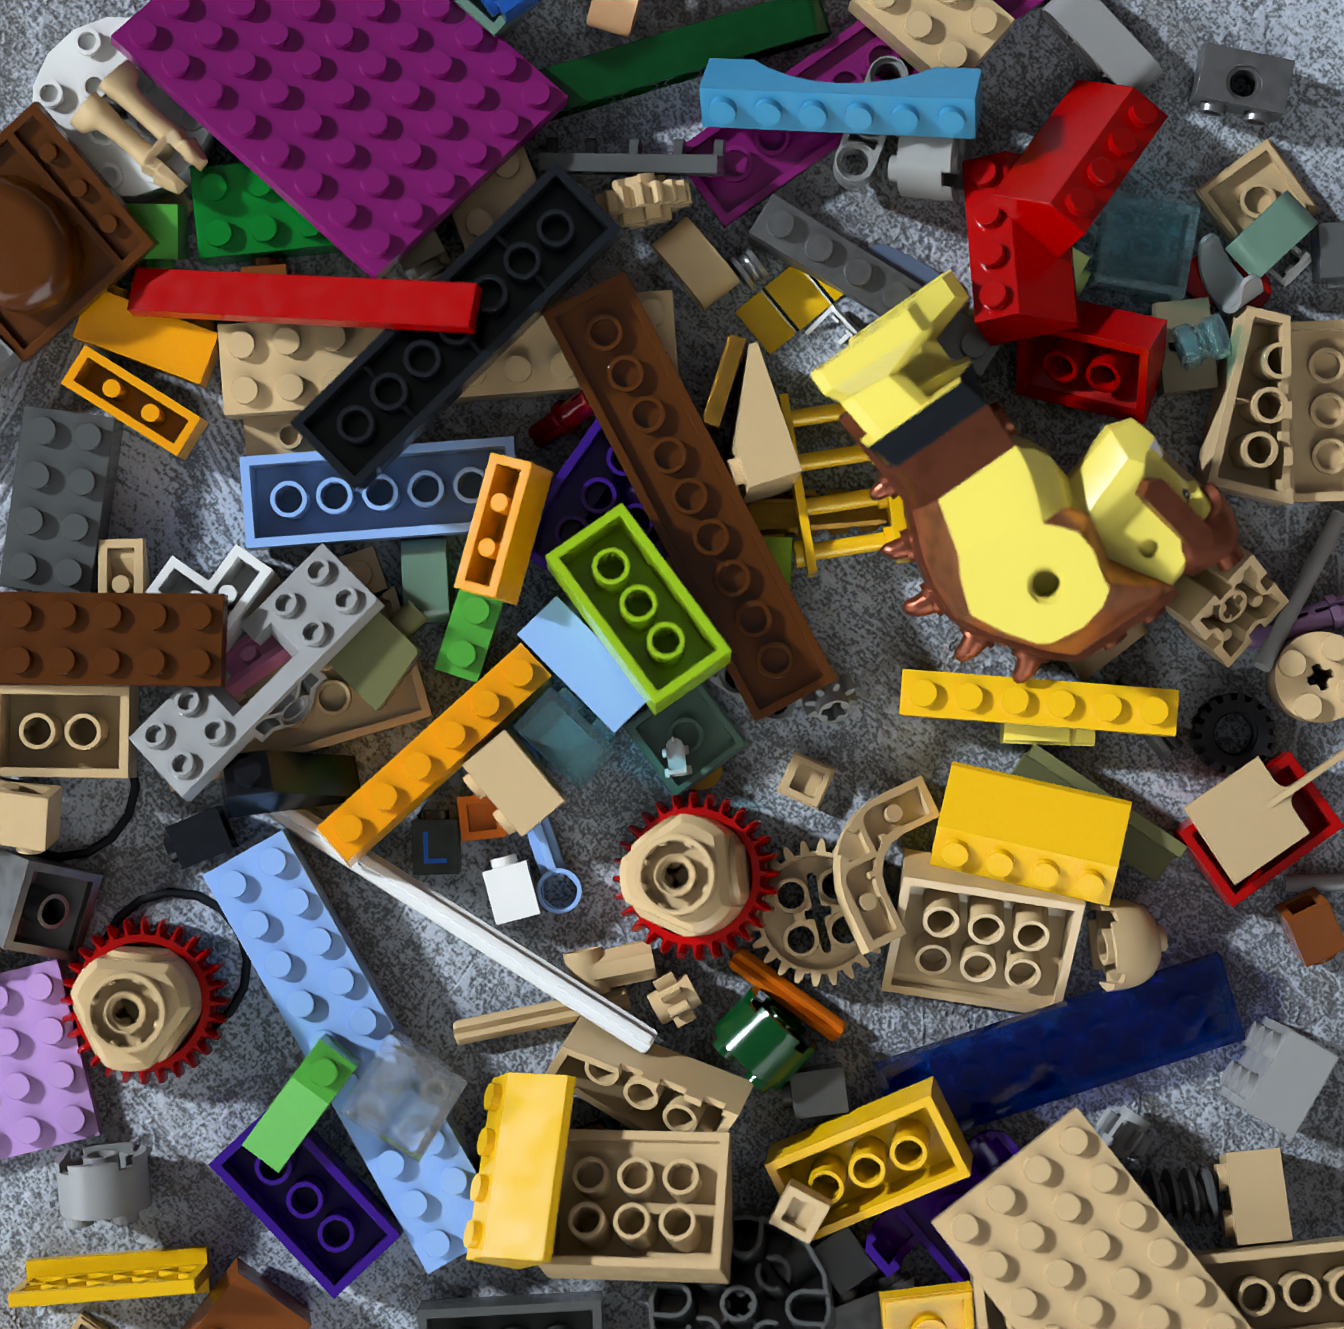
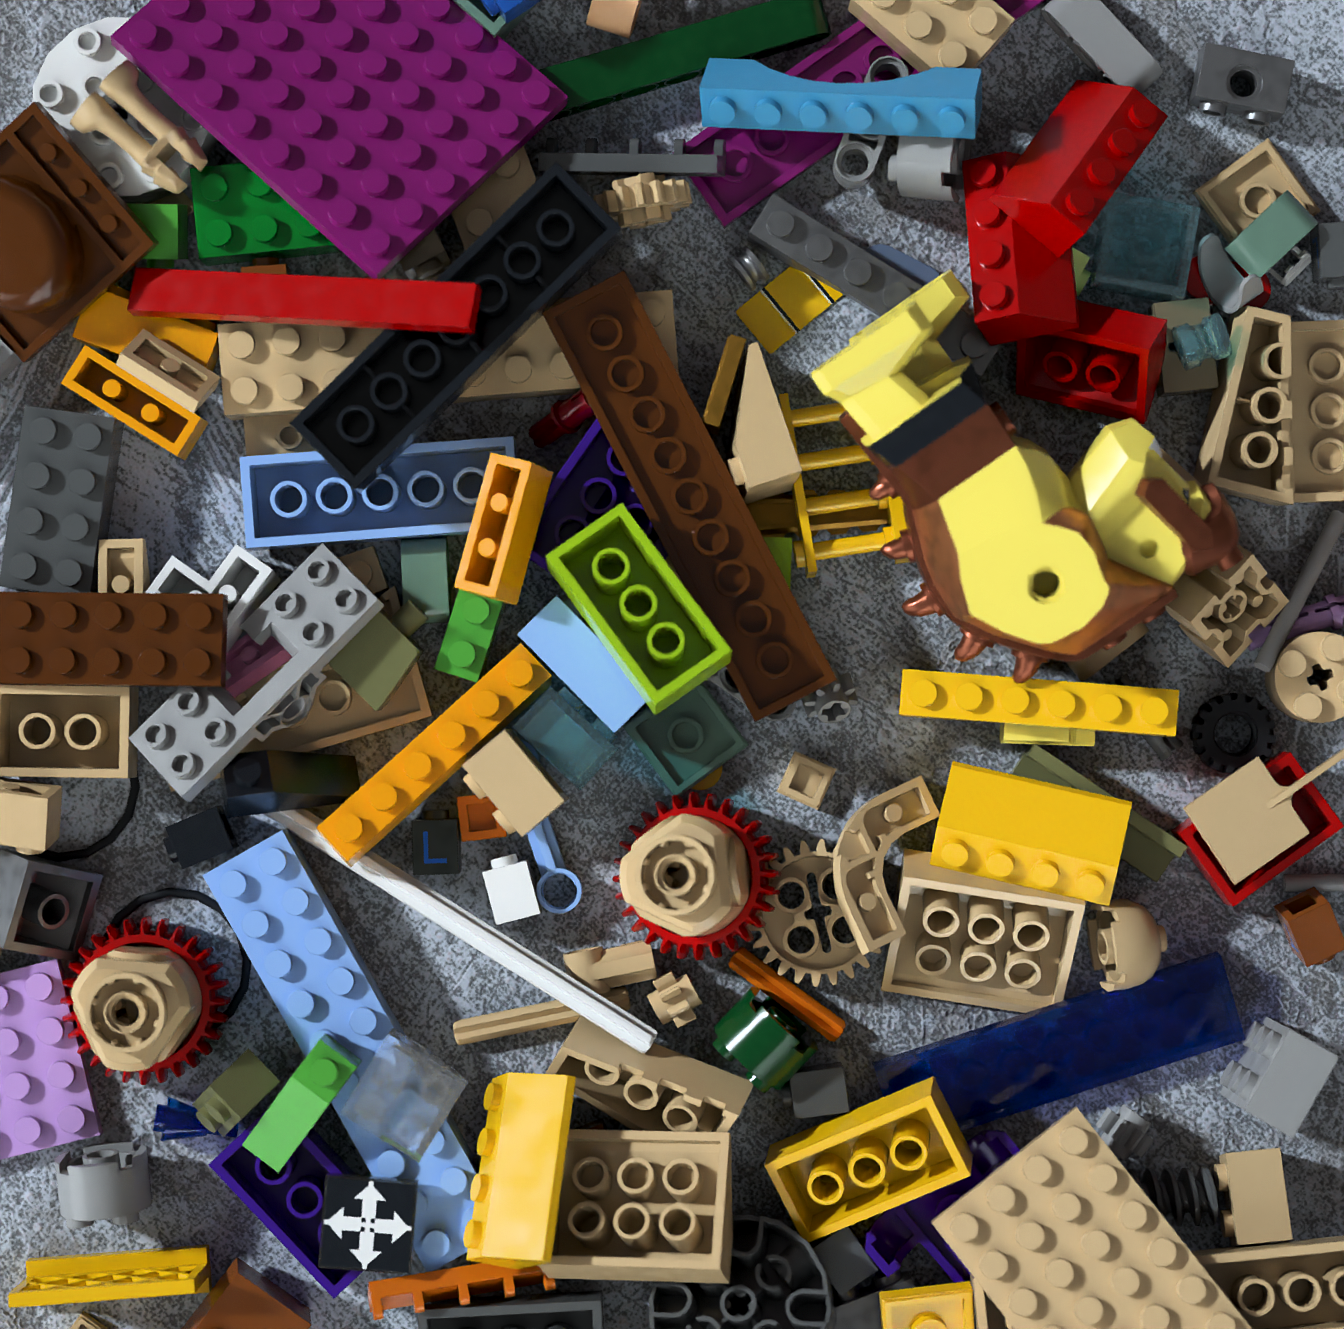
(168, 371): none -> tan plate
(179, 1121): none -> clear blue cone
(234, 1093): none -> olive brick
(368, 1223): none -> black tile
(449, 1284): none -> orange hinge
(675, 753): white piece -> none
(695, 263): tan beam -> none
(800, 1211): tan plate -> none
(838, 316): white piece -> none

